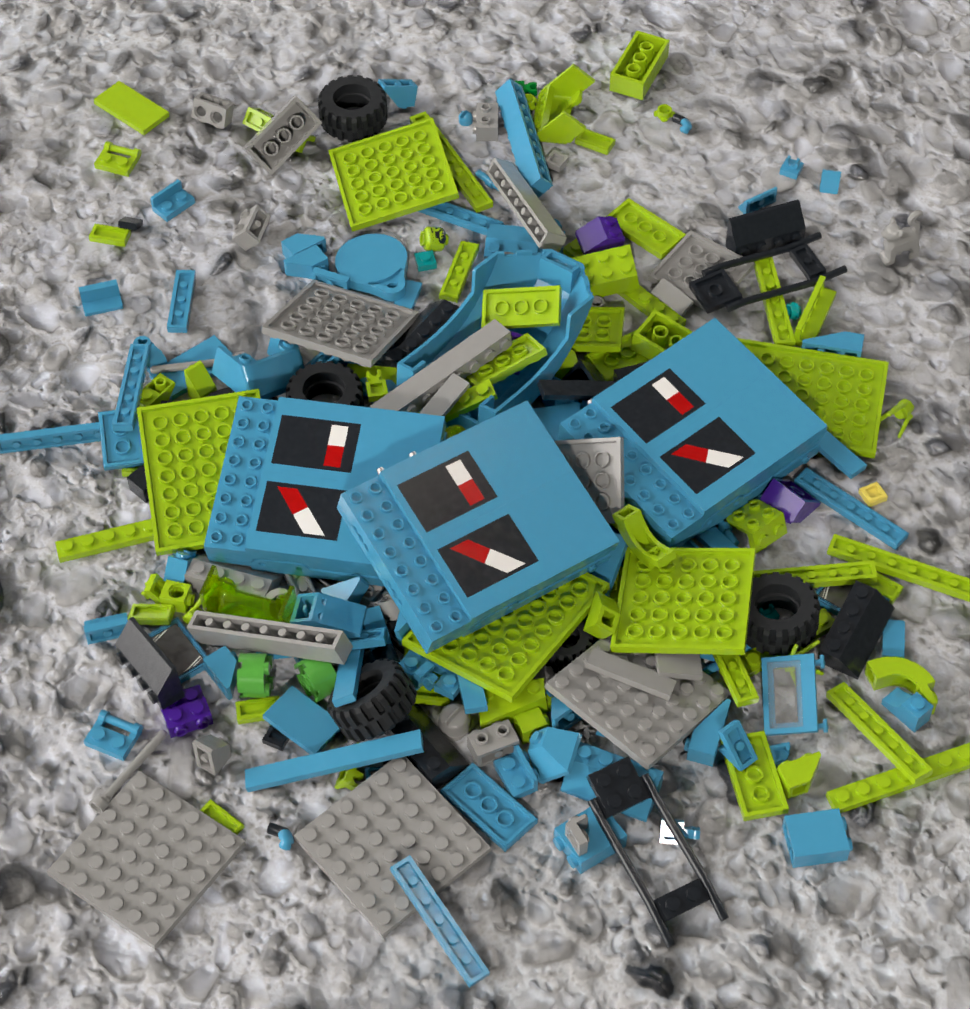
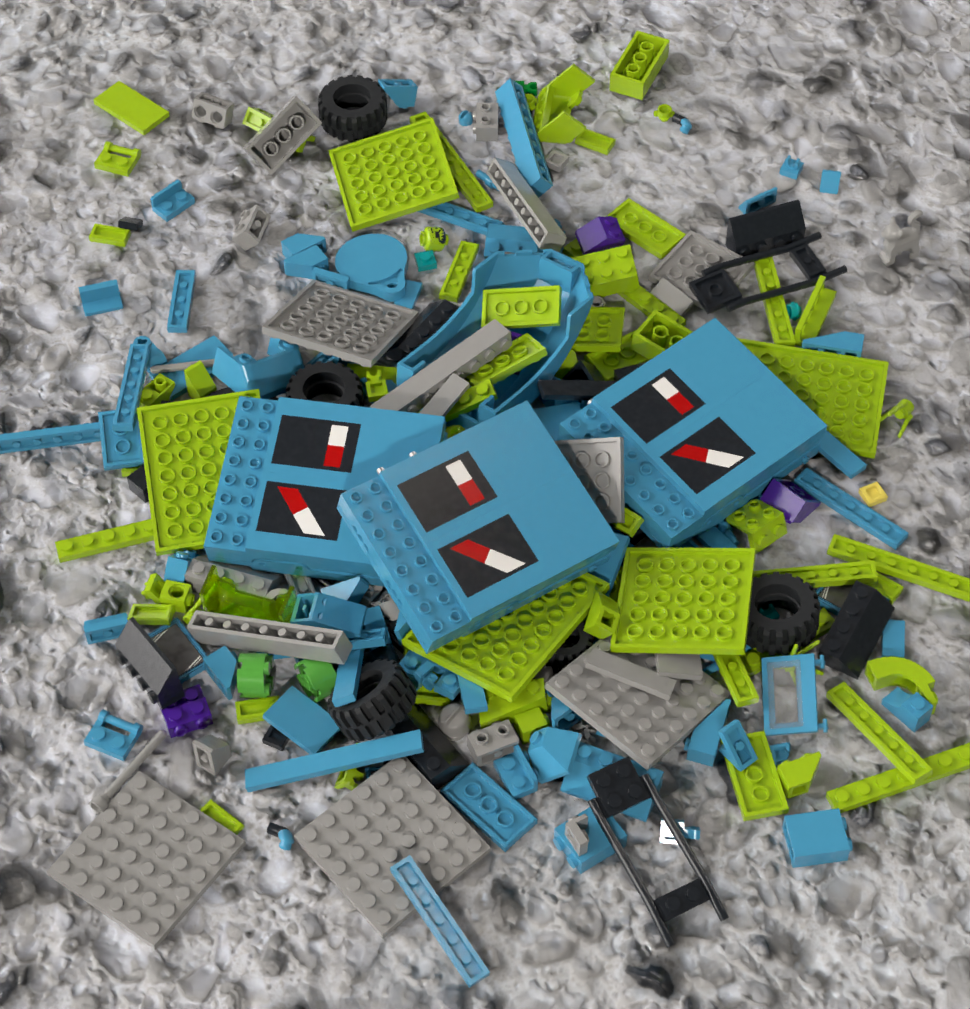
(640, 539): lime arch -> none

